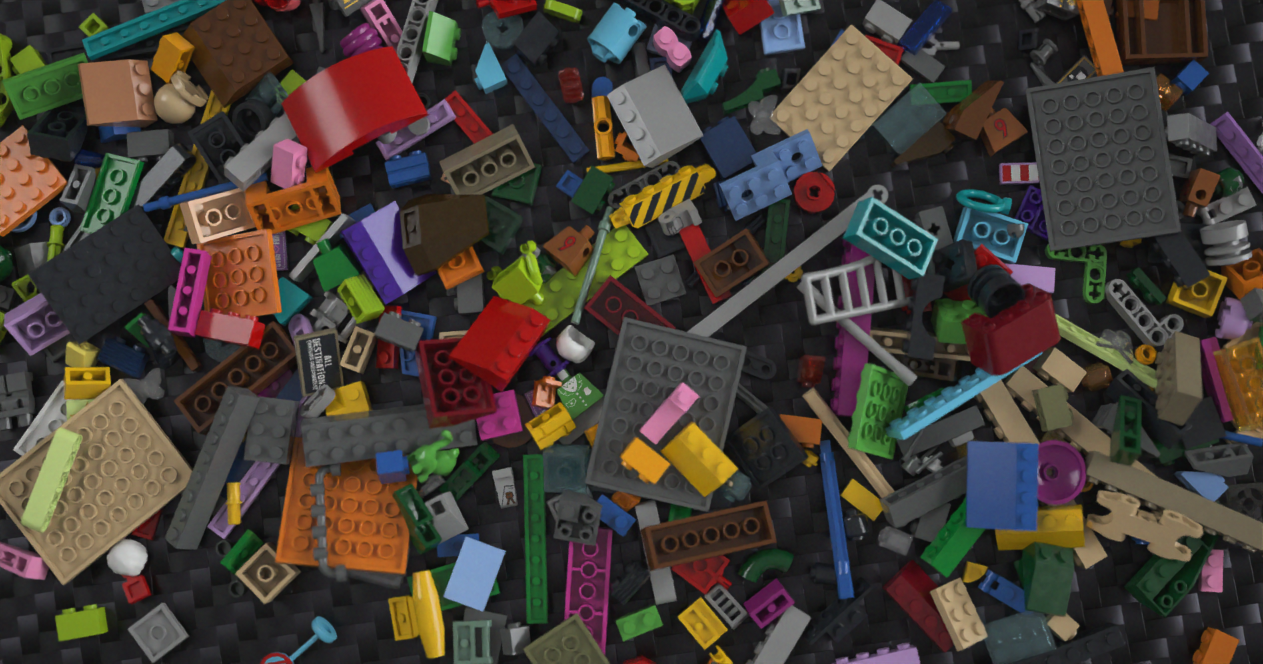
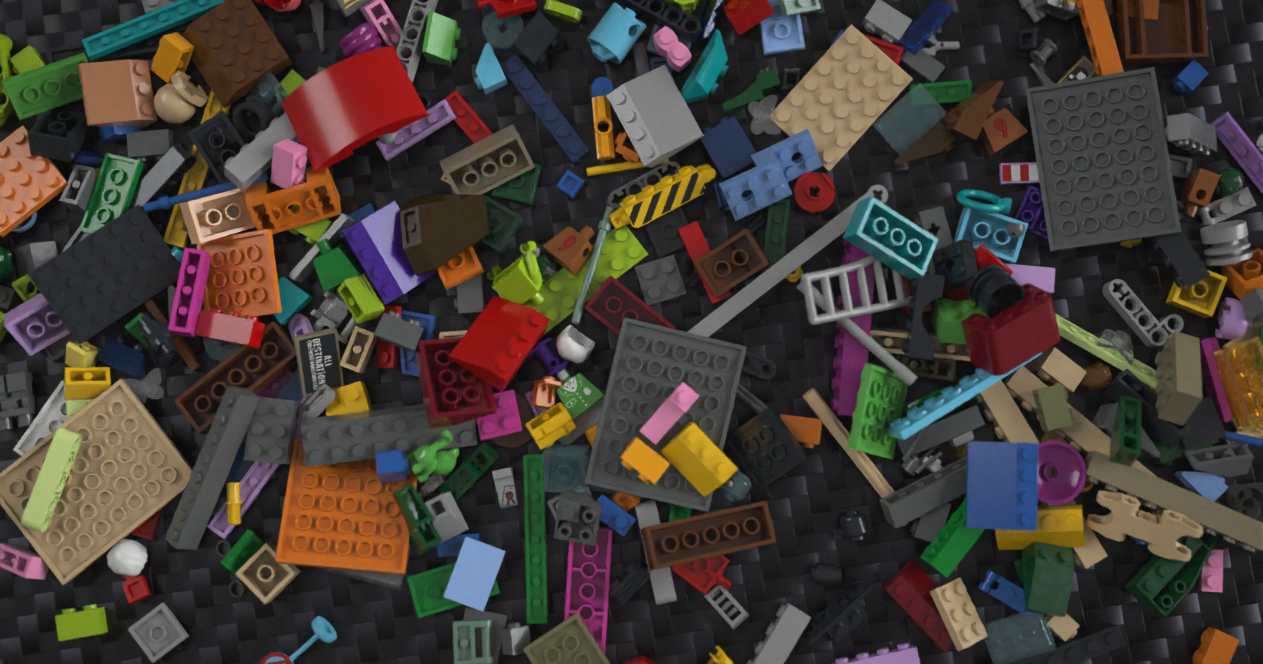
(55, 213): light blue plate -> none
(55, 242): lime axle -> none
(93, 25): lime slope -> none
(281, 251): tile -> none
(320, 531): dark grey bar -> none
(408, 169): blue brick -> none
(420, 127): light grey tile -> none
(420, 615): yellow plate -> none
(571, 85): clear red gear -> none
(593, 190): dark green brick -> none
(638, 622): bright green brick -> none
(679, 217): light grey leg -> none
(702, 623): yellow plate -> none
(765, 560): dark green cylinder -> none
(768, 603): magenta brick -> none
(810, 370): clear red slope -> none
(811, 460): yellow plate -> none
(835, 521): blue piece -> none
(862, 499): yellow tile -> none
(895, 540): clear brick -> none
(973, 572): yellow tile -> none
(1090, 263): bright green beam -> none
(1140, 281): dark green plate -> none
(1150, 354): light orange plate -> none
(1167, 92): clear orange wheel -> none

